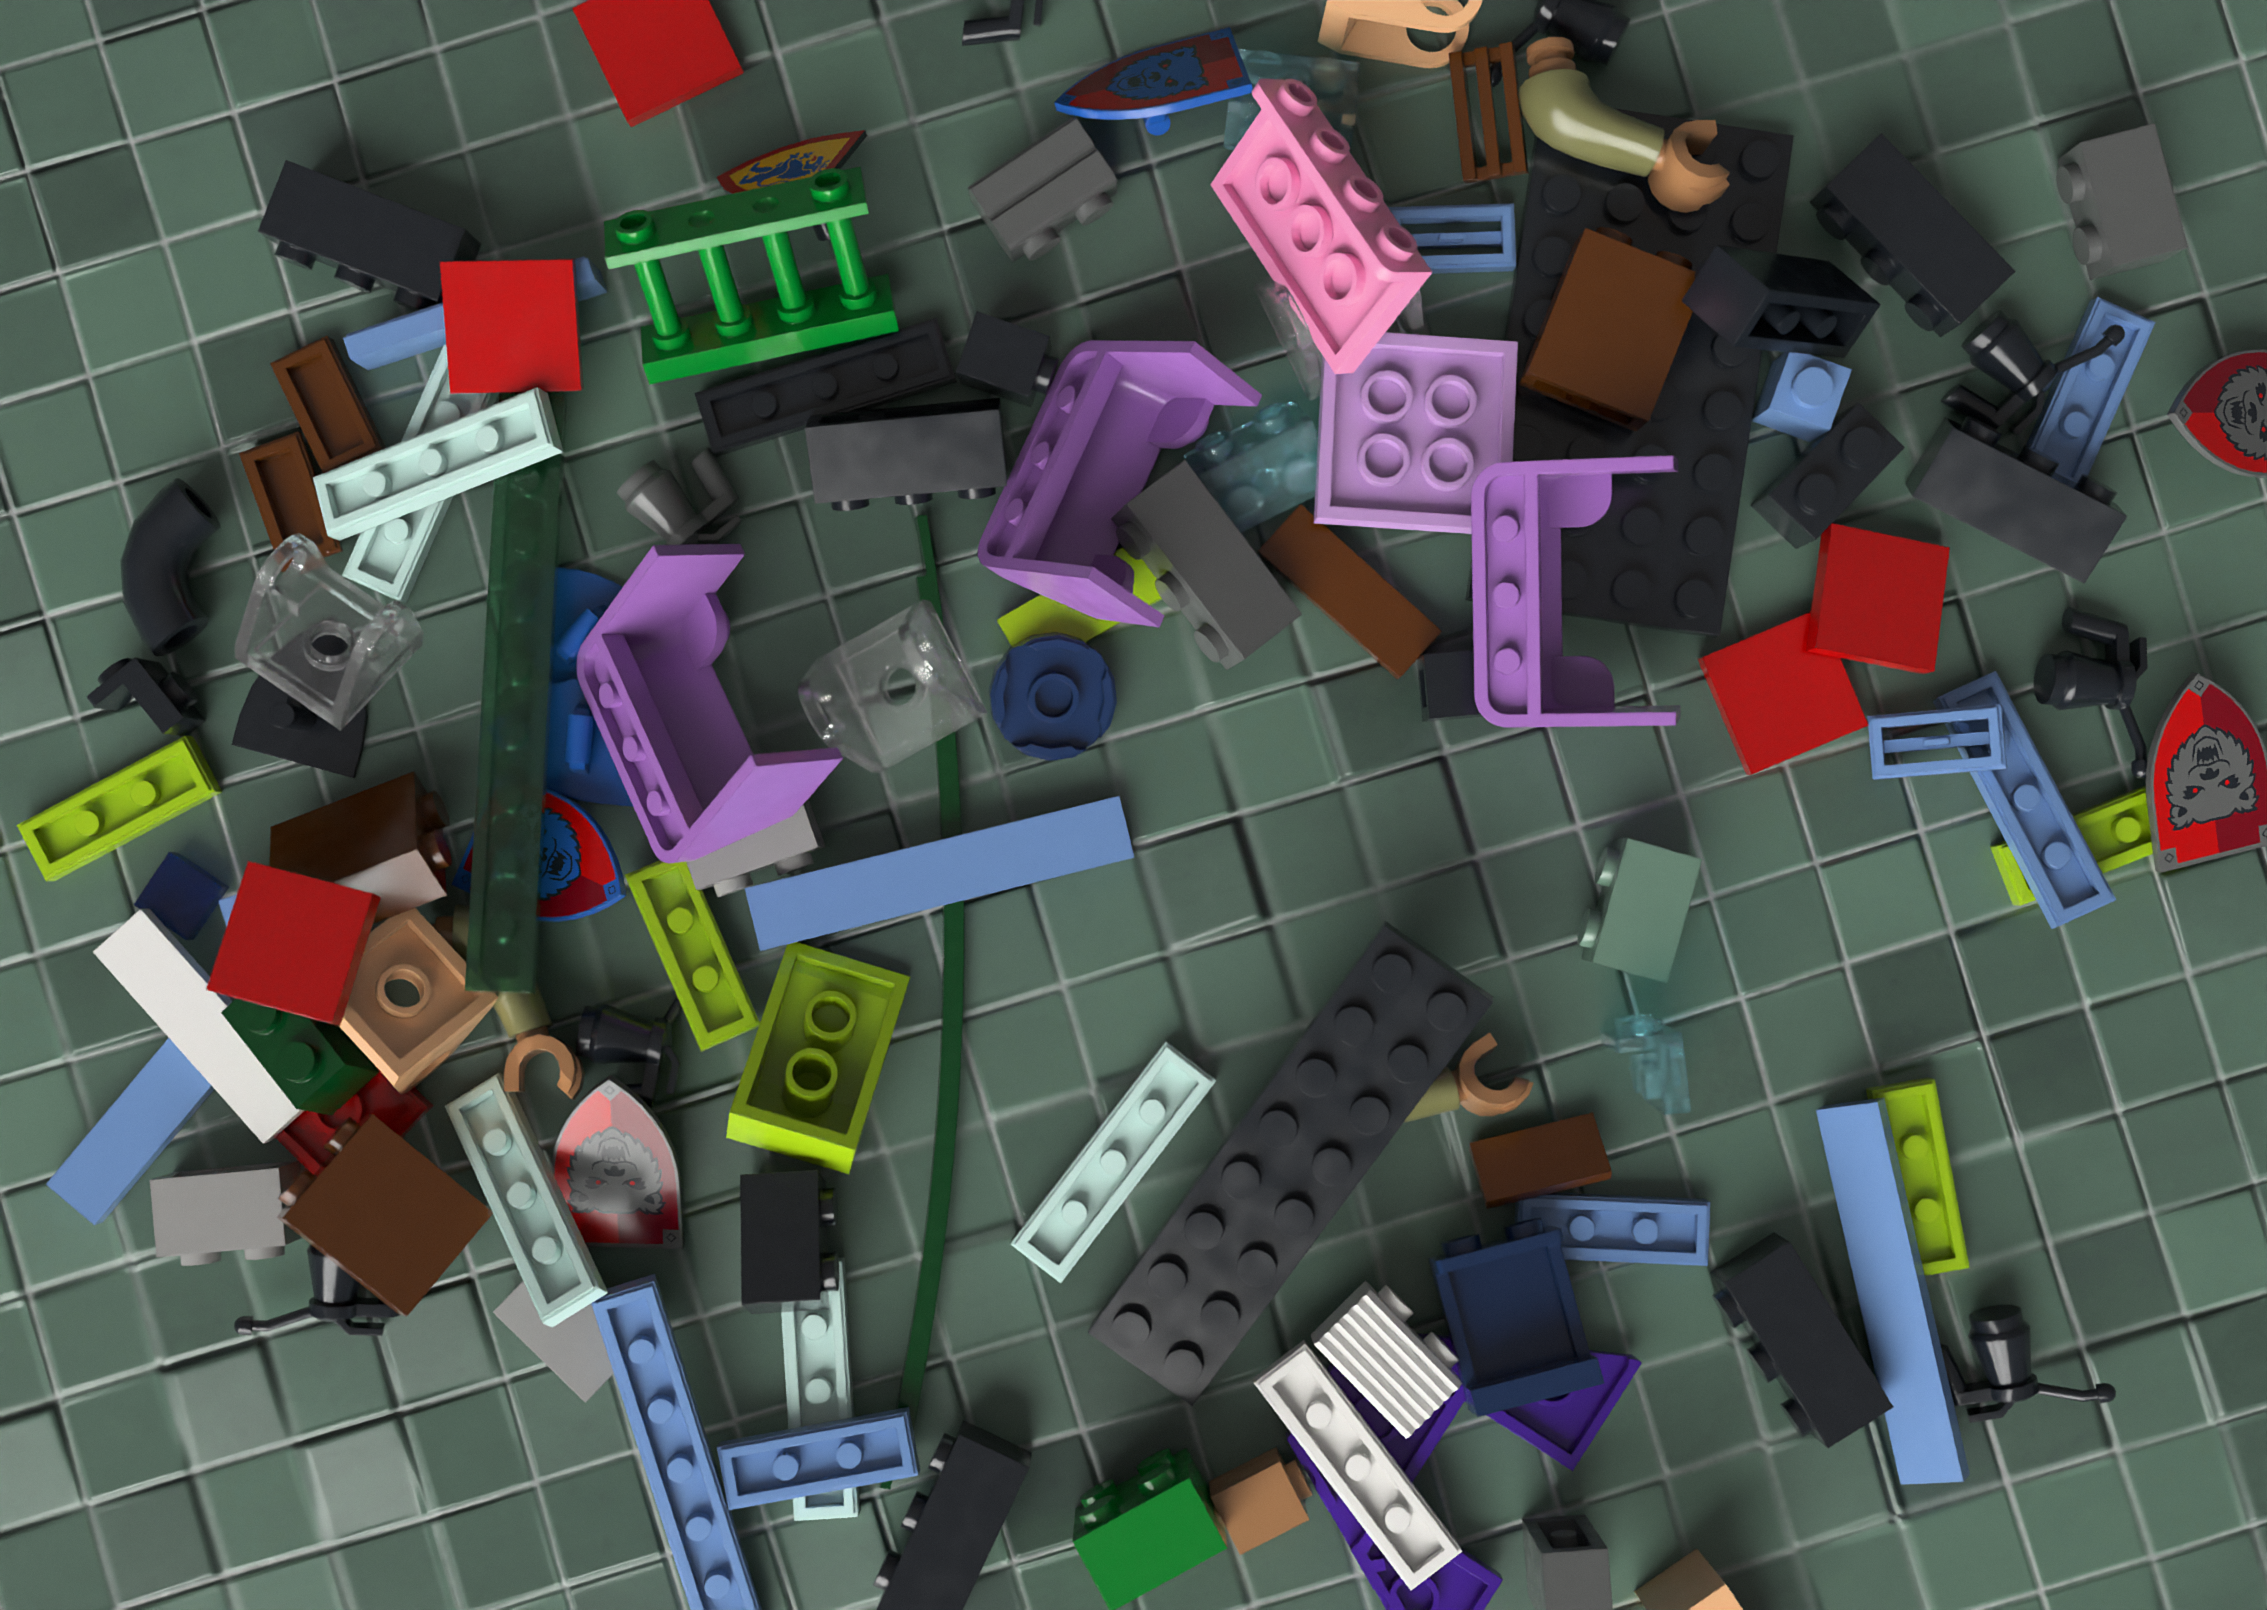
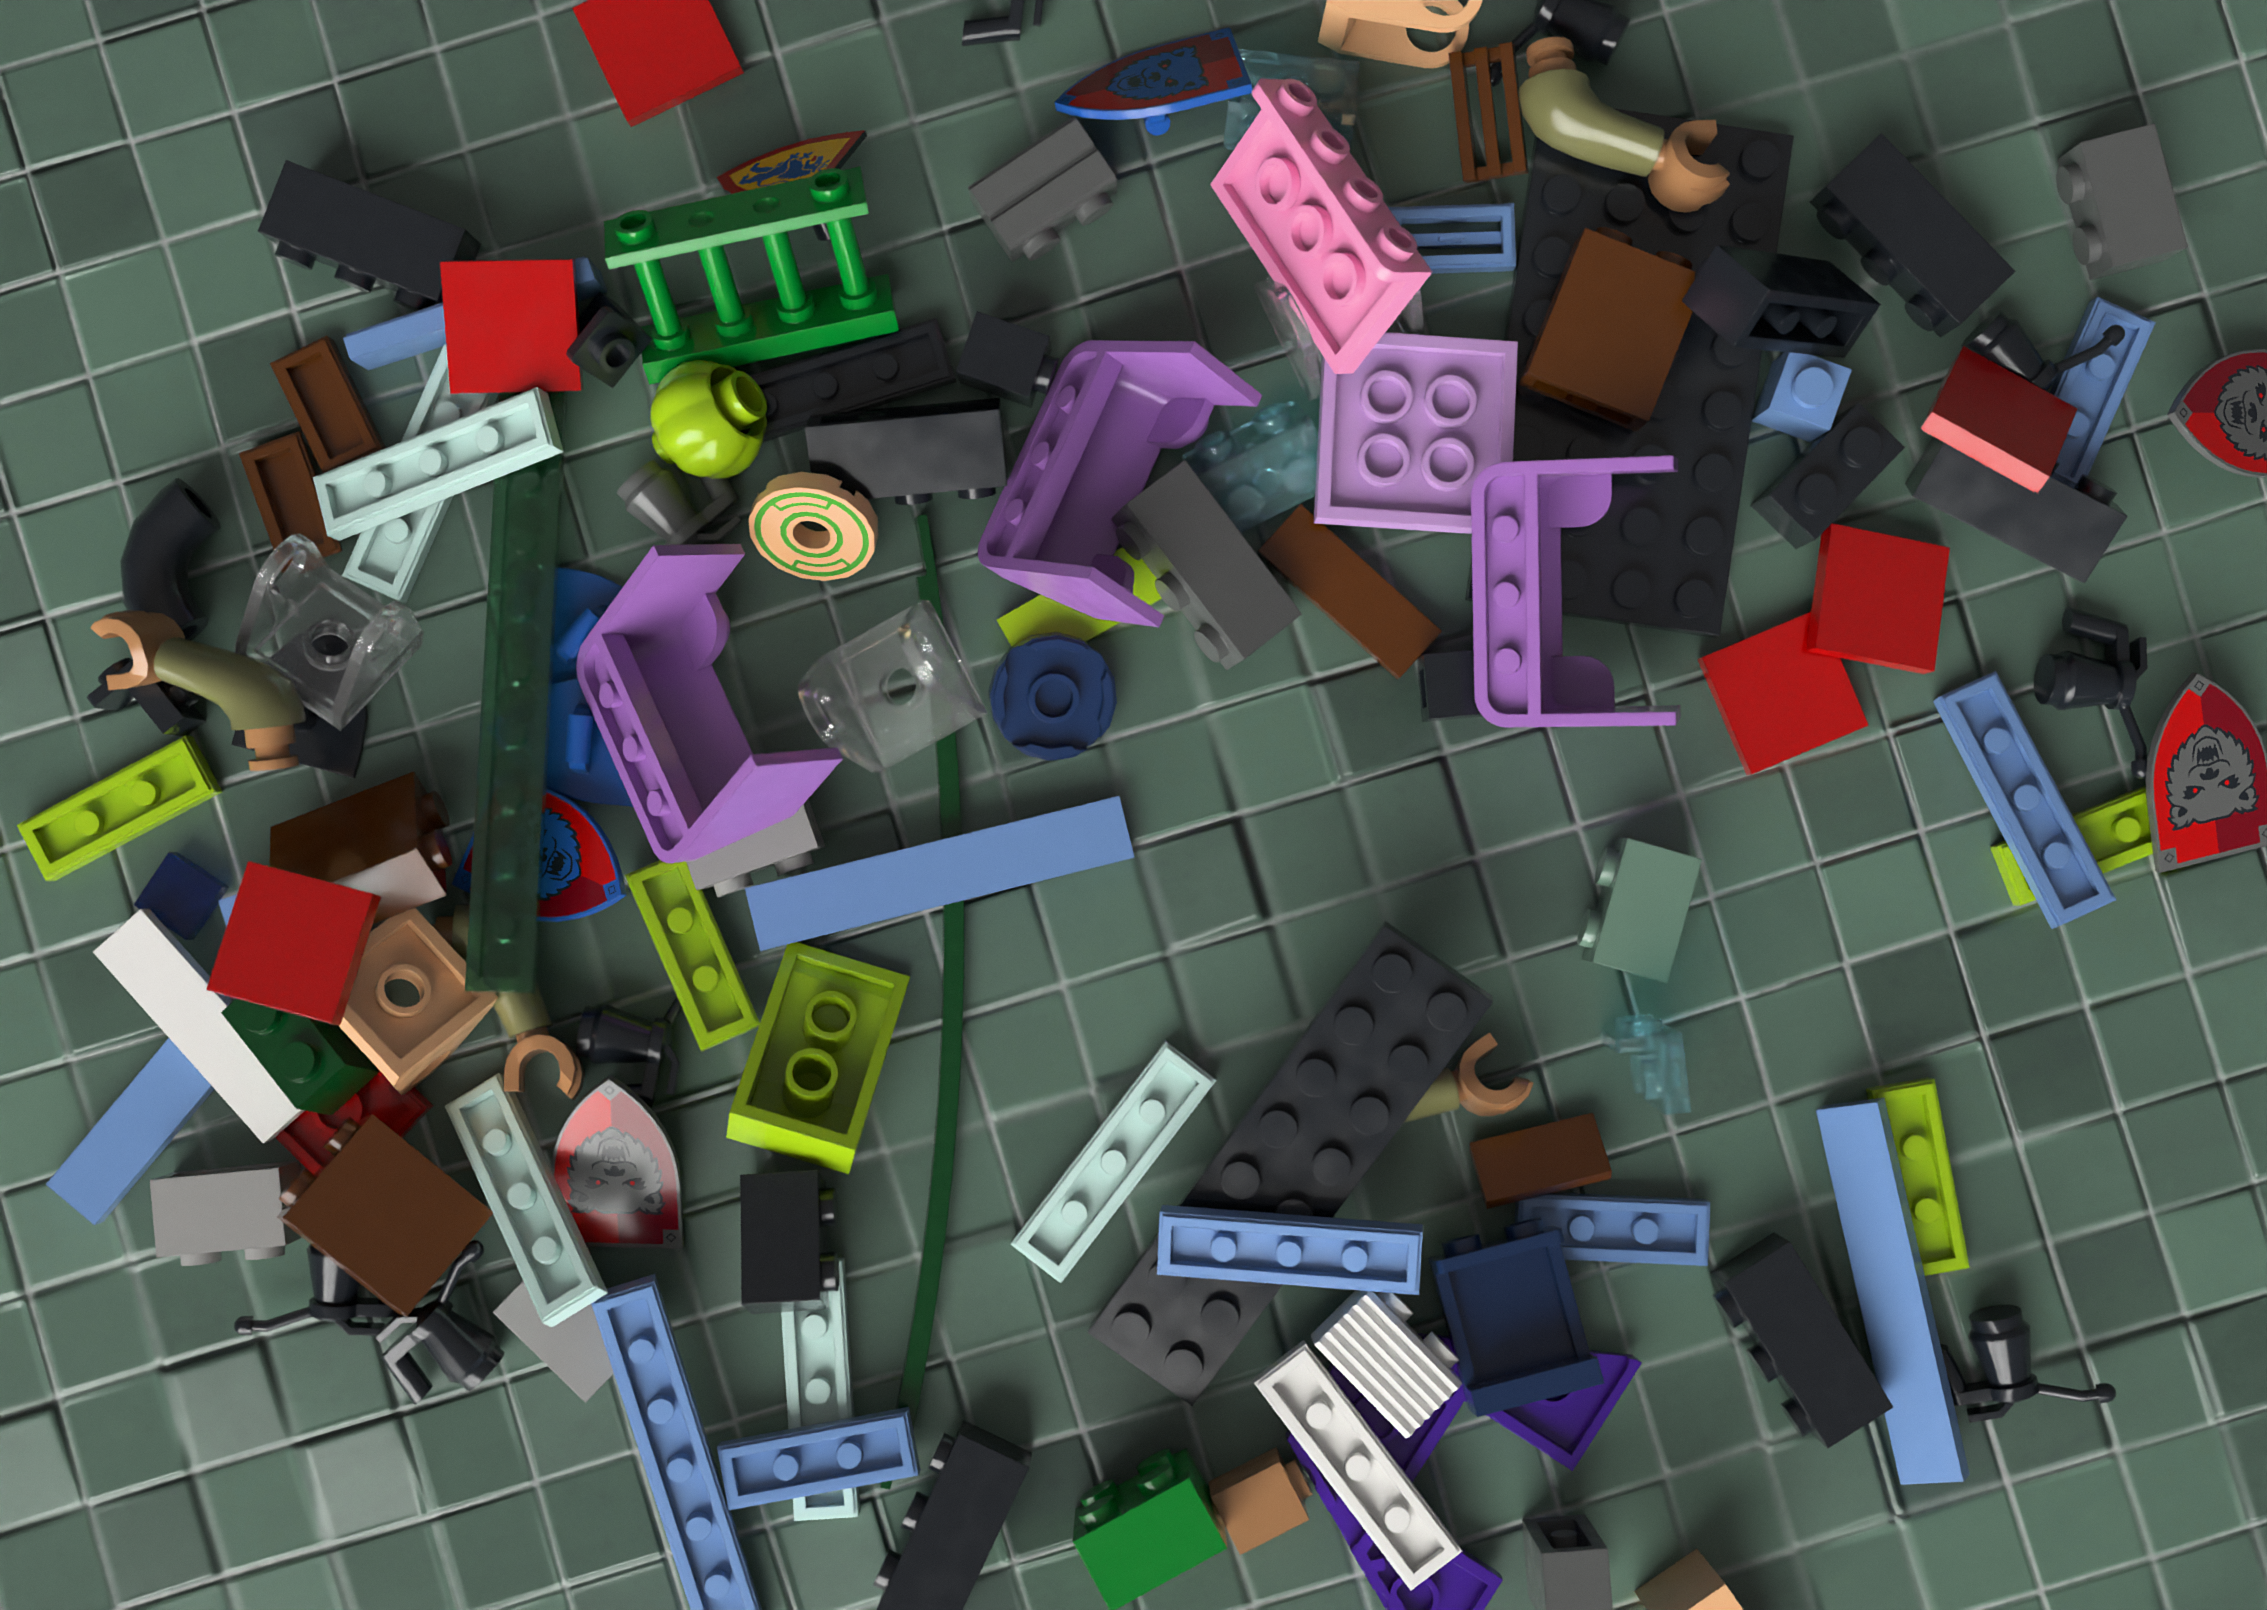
(246, 689): none -> piece
(456, 1344): none -> black piece
(607, 340): none -> black bracket
(701, 417): none -> lime plant
(809, 553): none -> light nougat tile
(1290, 1249): none -> medium blue tile
(1993, 737): medium blue tile -> none
(1999, 419): none -> red tile

